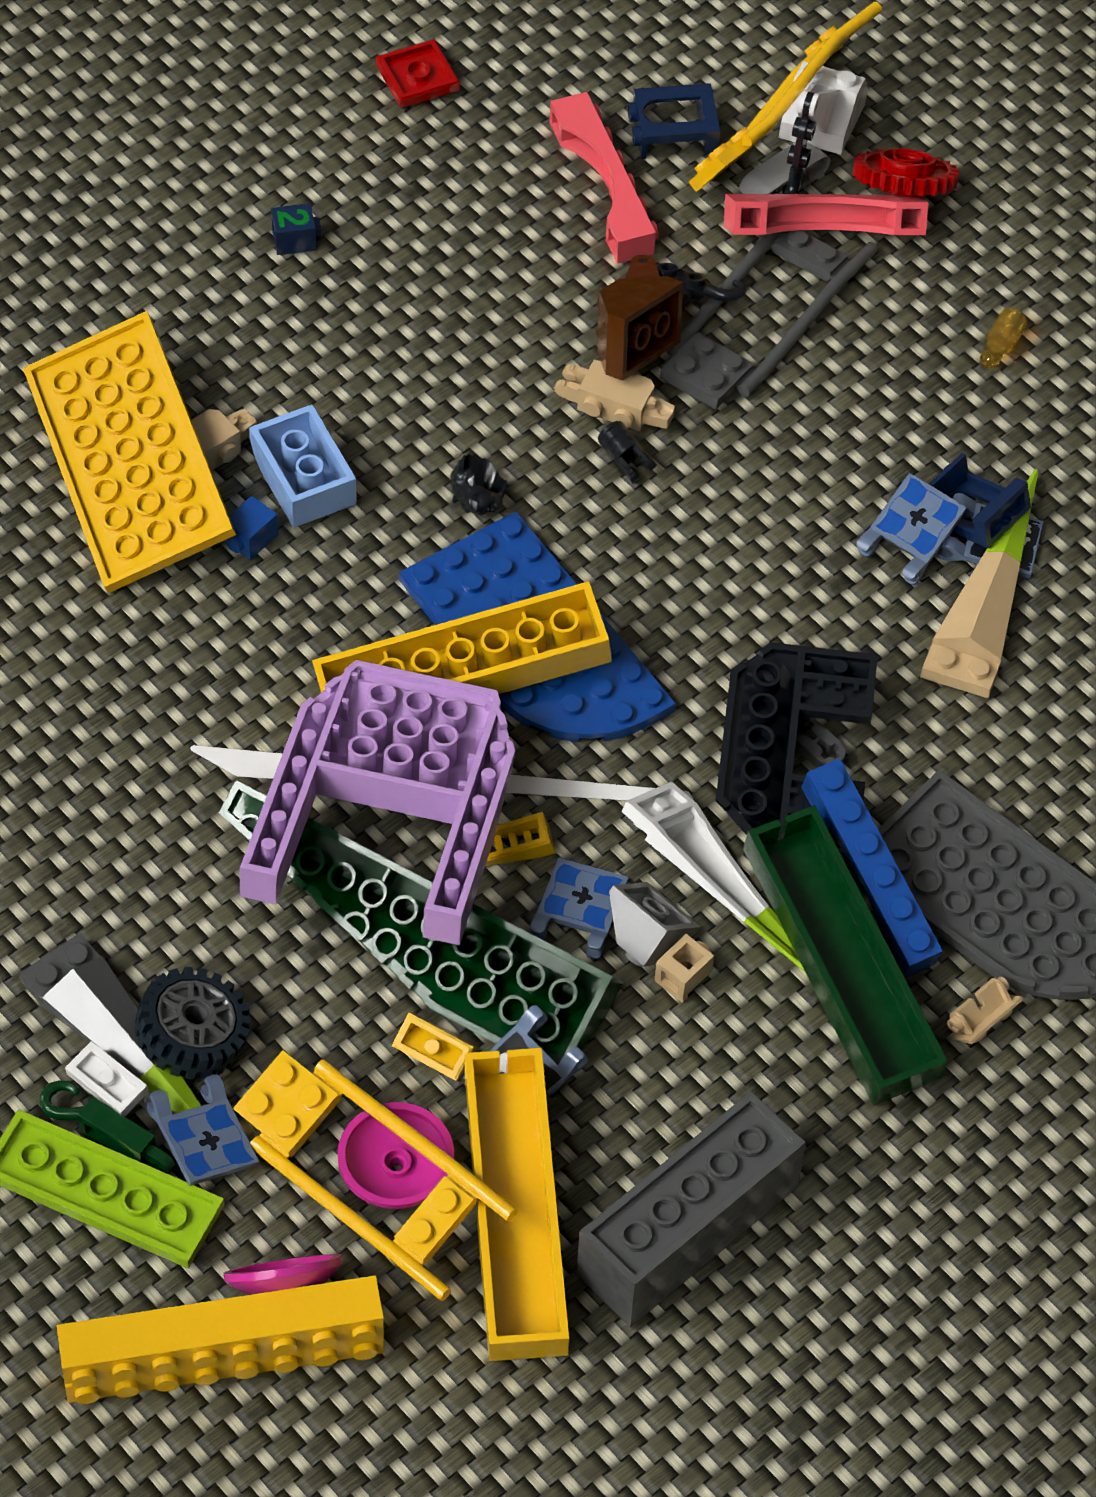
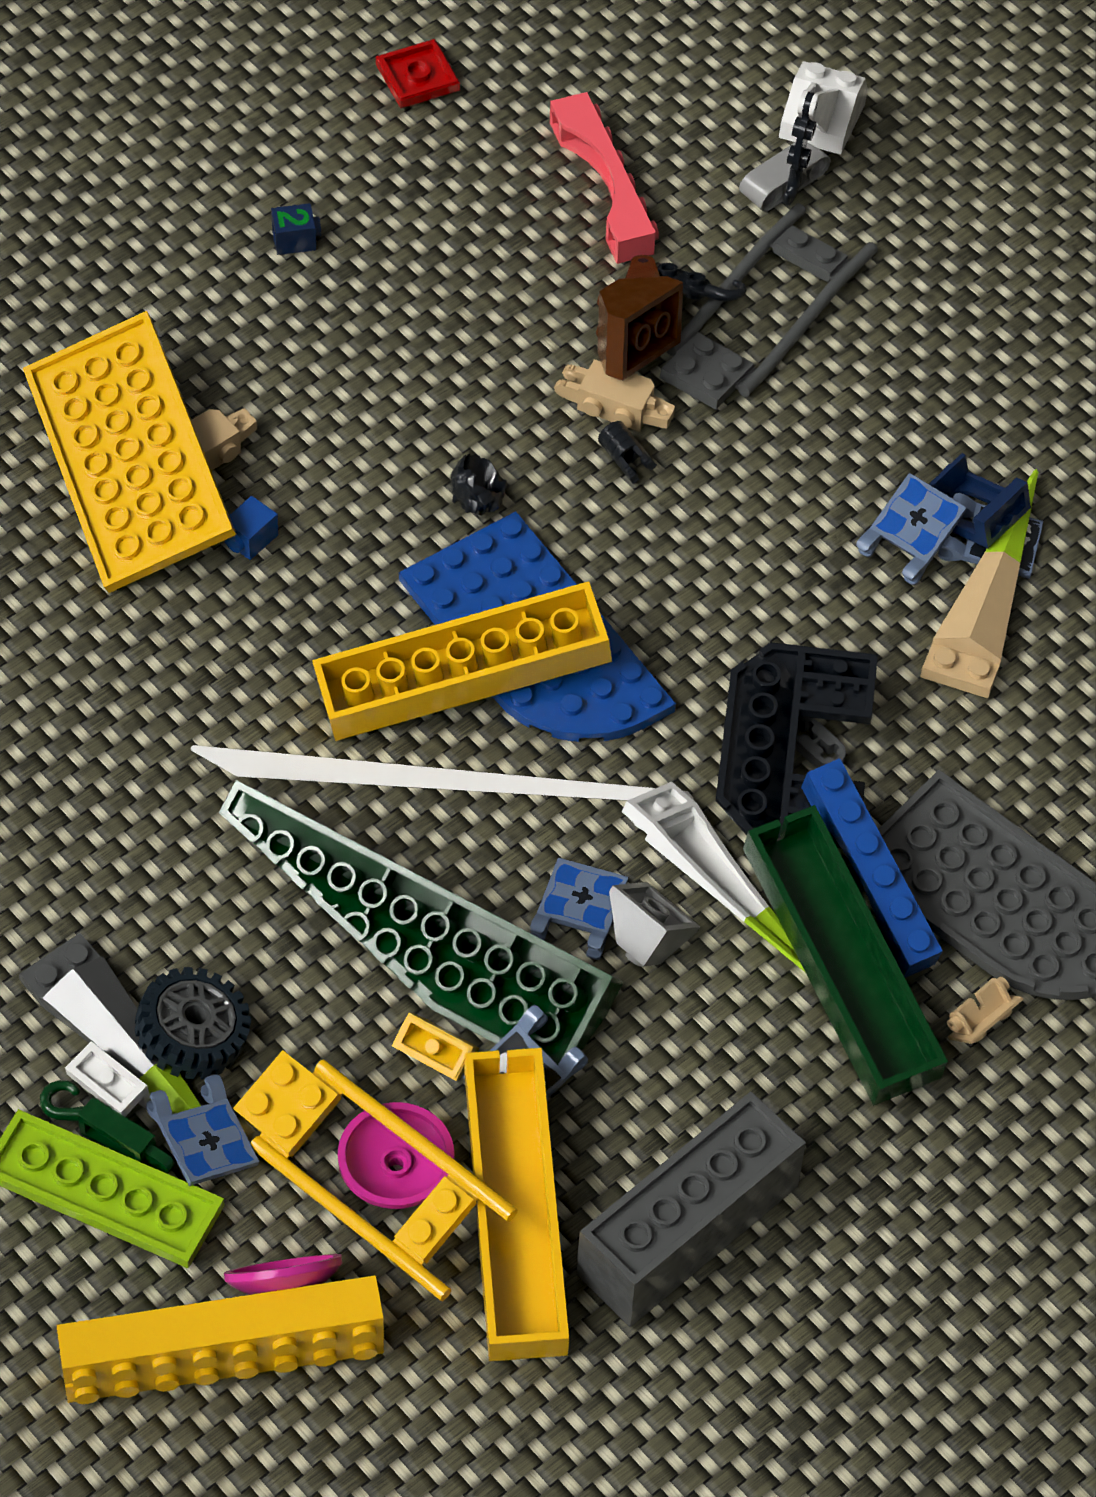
(303, 466): light blue brick -> none
(397, 747): lavender wedge -> none
(531, 848): yellow slope -> none
(648, 132): dark blue panel -> none
(684, 967): tan brick -> none
(781, 100): yellow plate -> none
(793, 212): coral arch -> none
(905, 172): red gear -> none
(1003, 336): clear yellow hinge -> none

